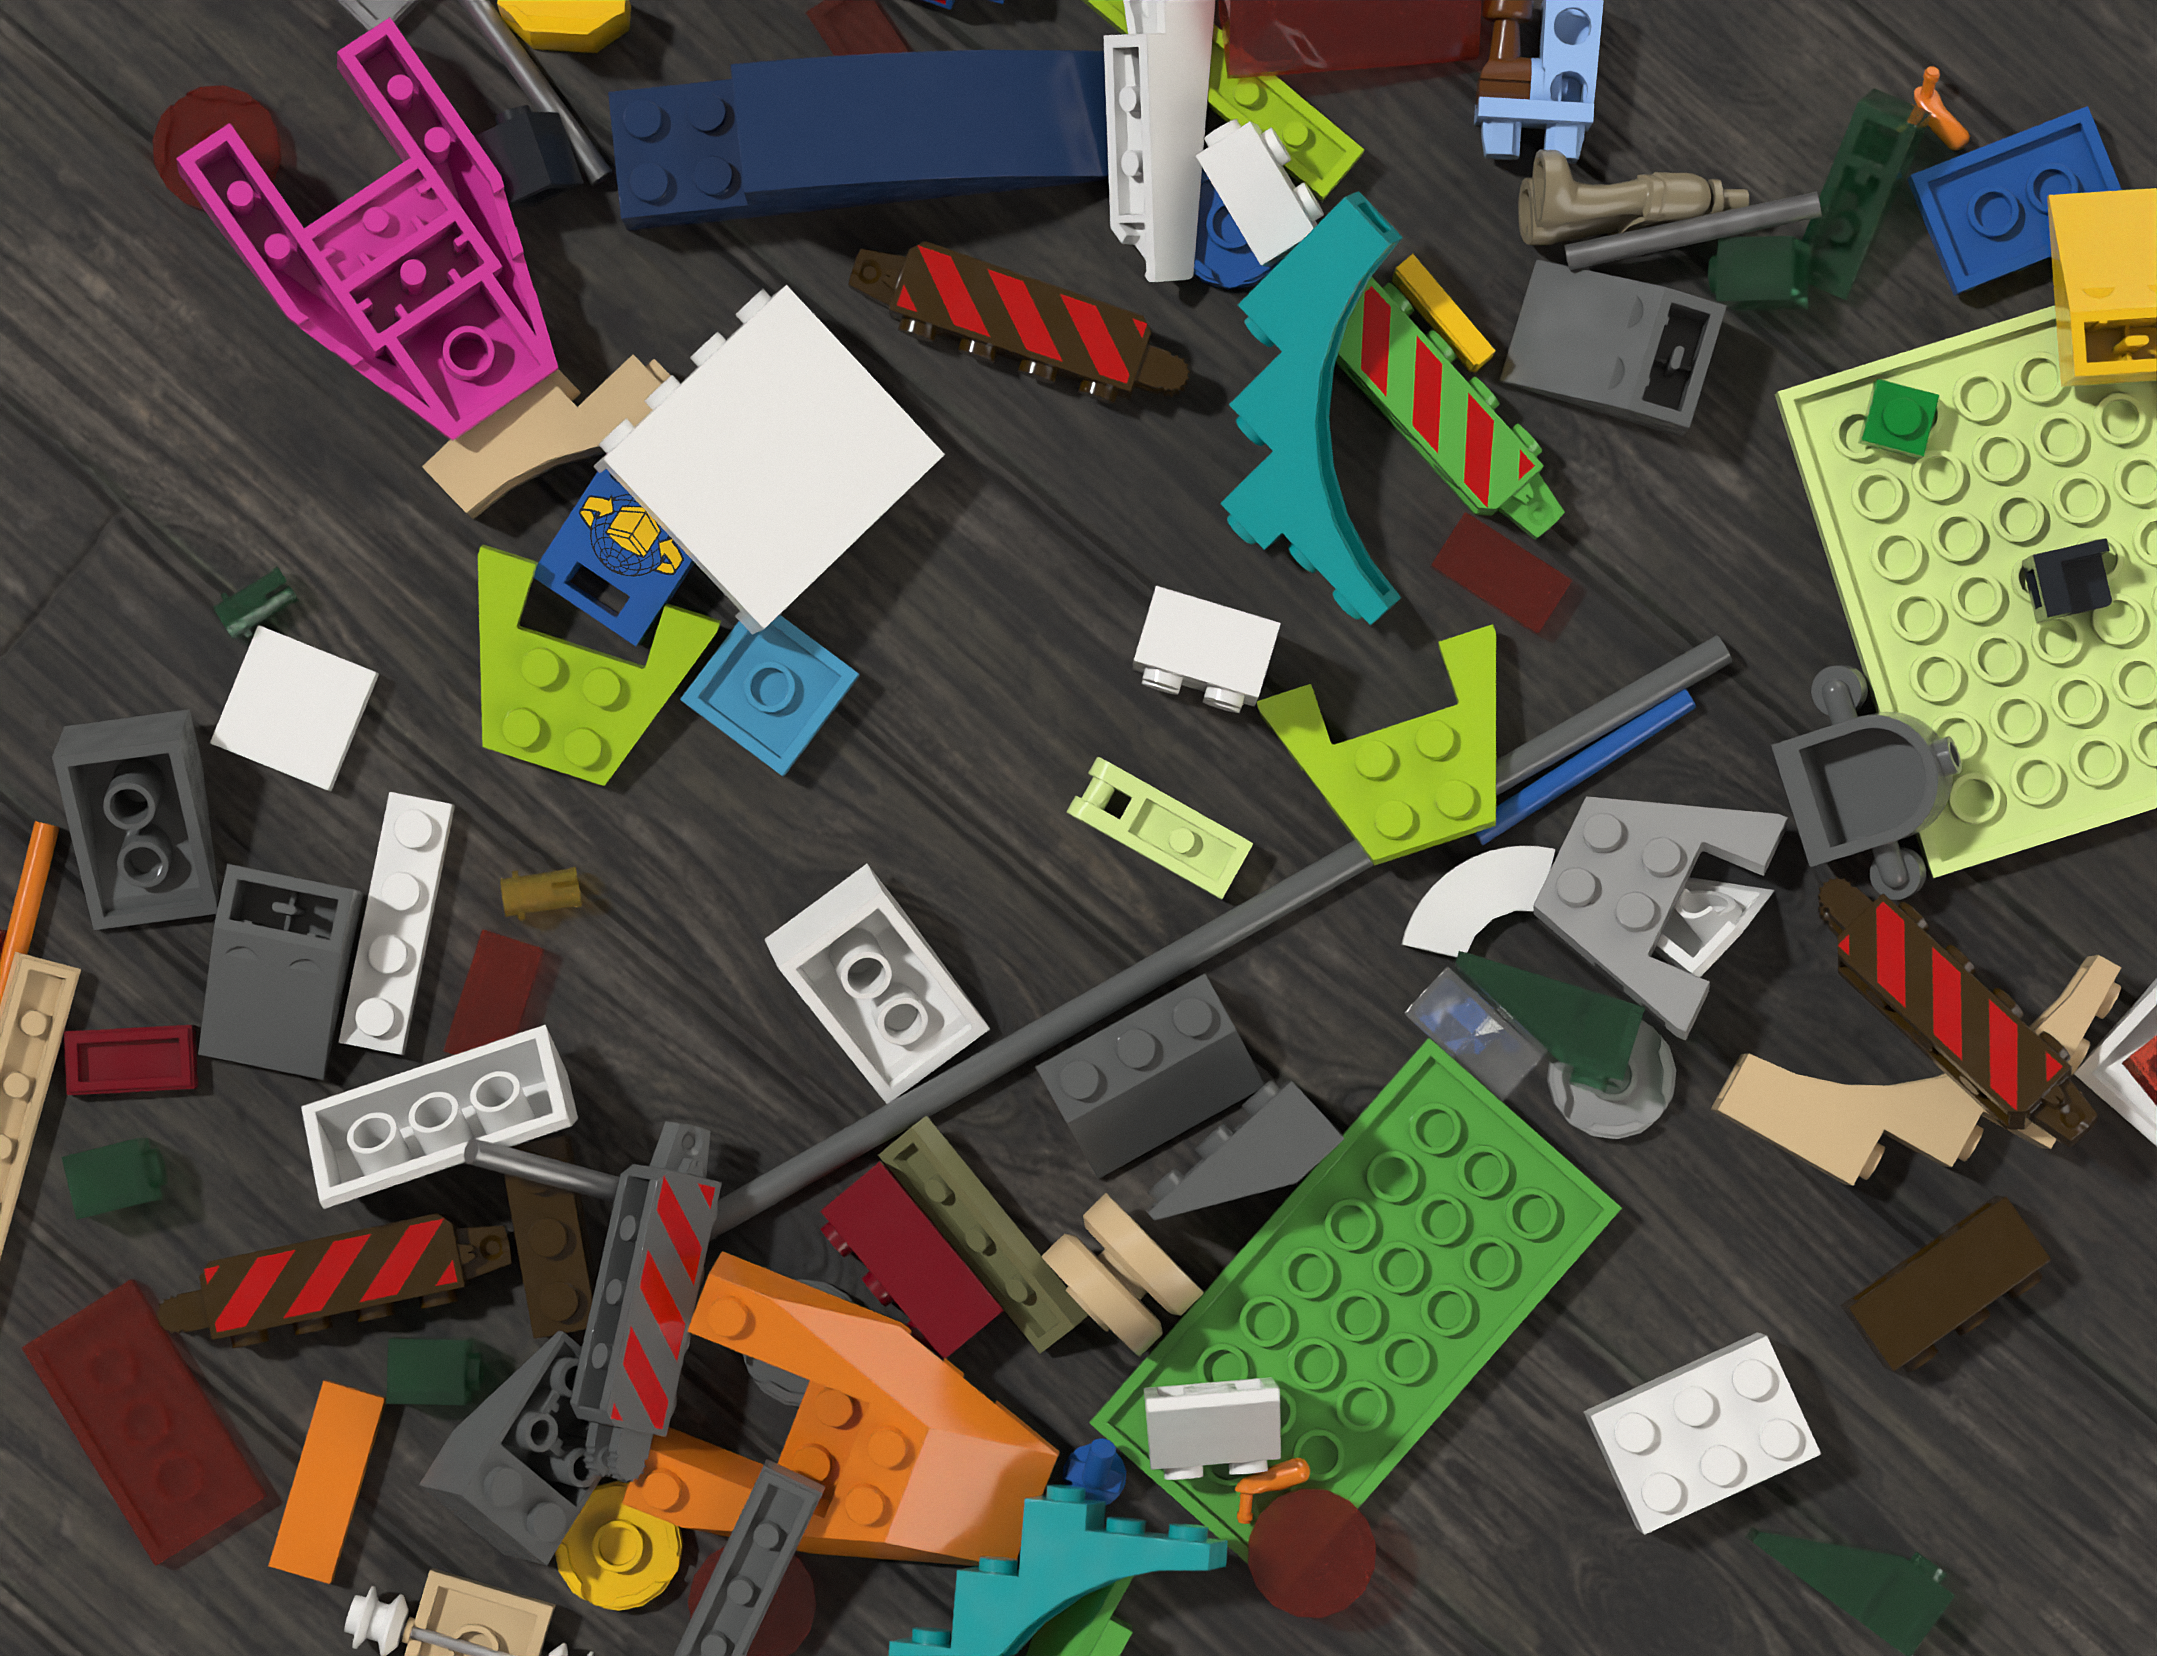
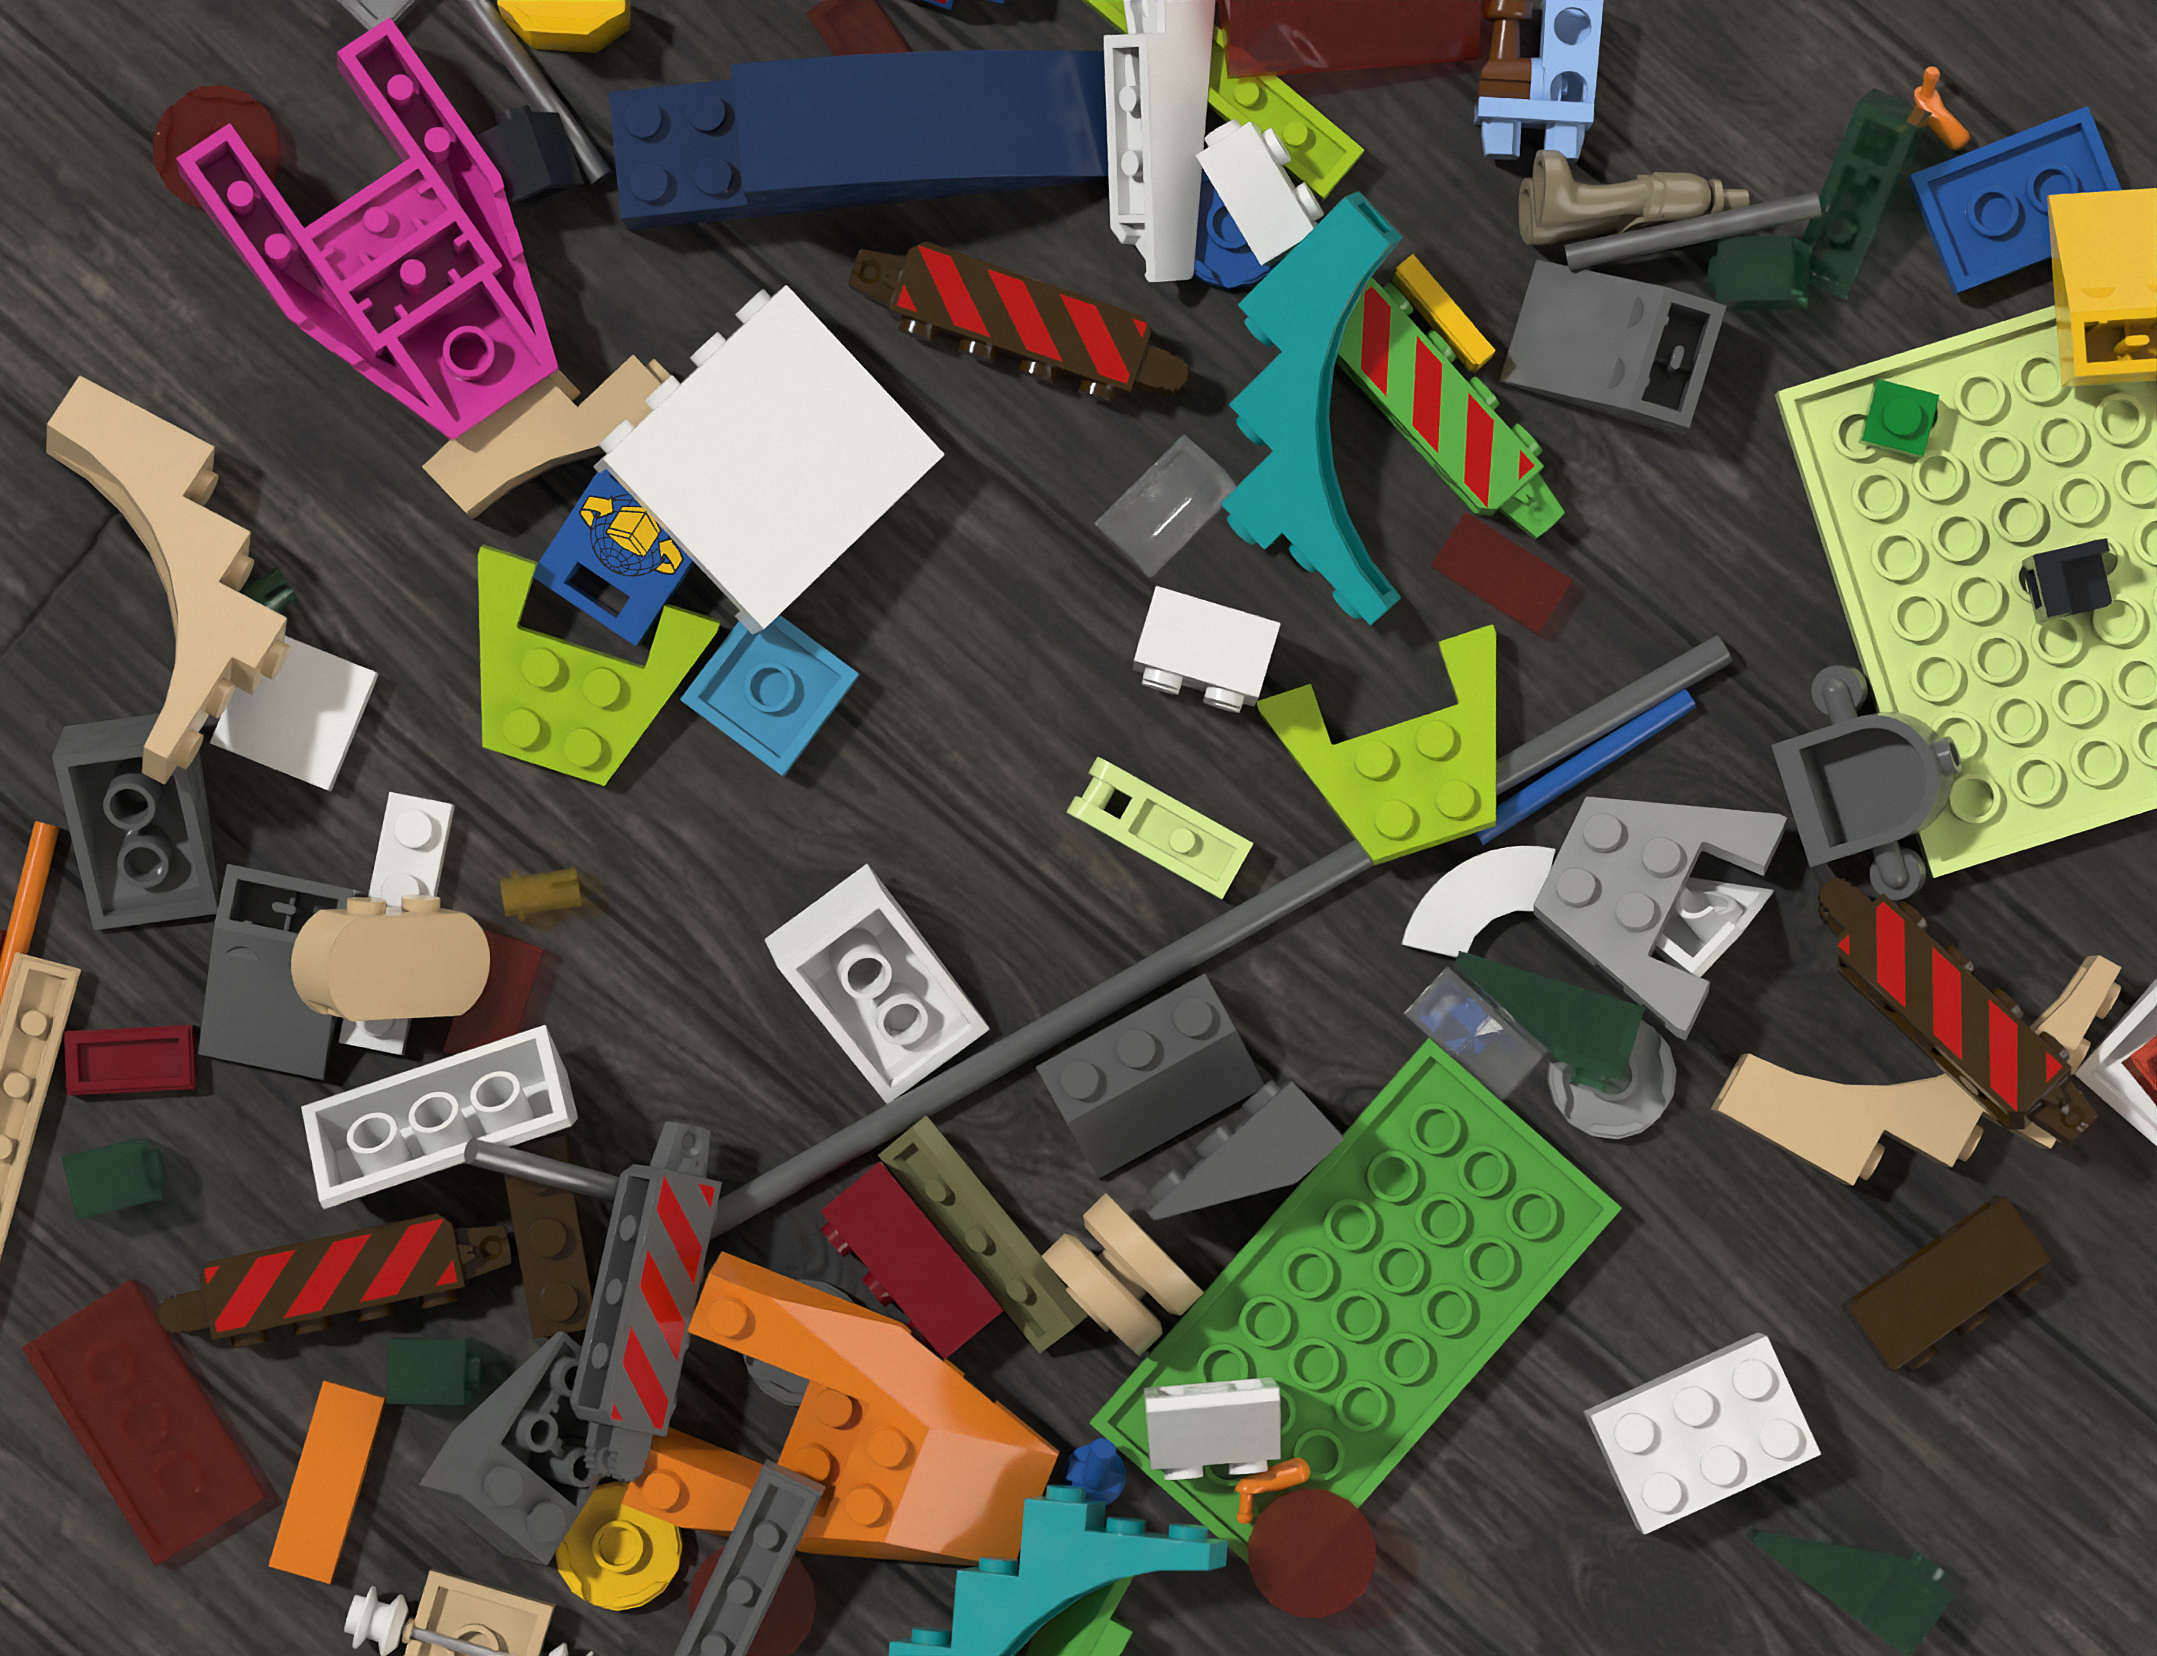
(160, 486): none -> tan arch
(390, 960): none -> tan brick
(1166, 505): none -> clear slope

